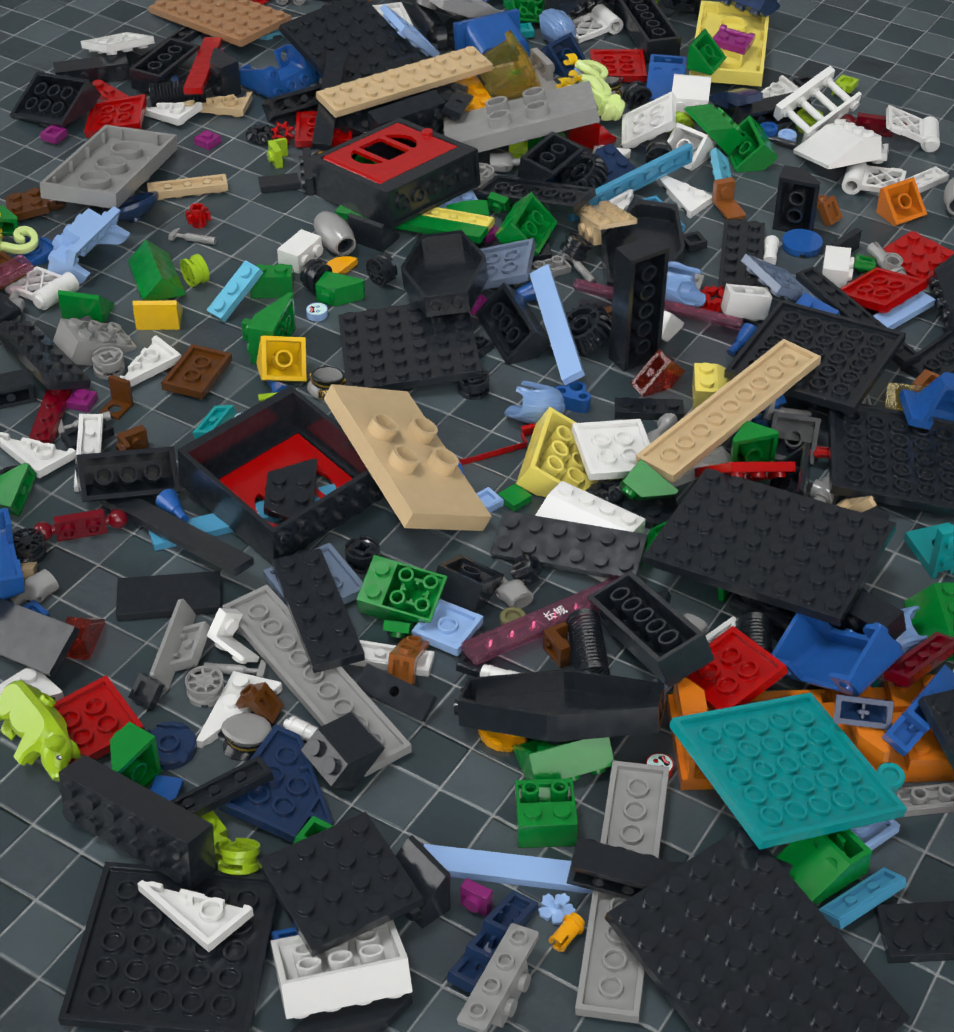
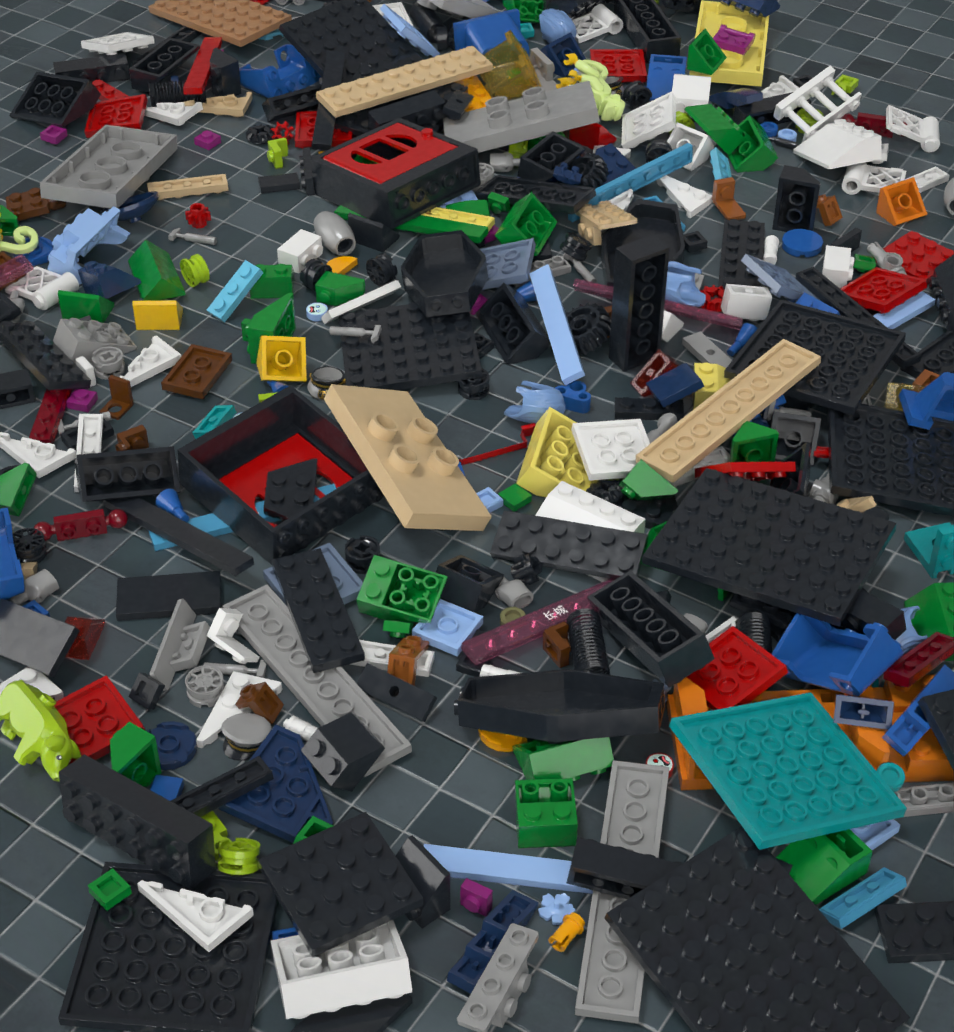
(87, 368): none -> white tile
(105, 279): none -> dark blue slope
(109, 889): none -> green plate
(353, 331): none -> light grey piece
(361, 301): none -> white tile
(567, 176): none -> dark blue piece
(674, 385): none -> dark blue tile
(705, 349): none -> light grey tile

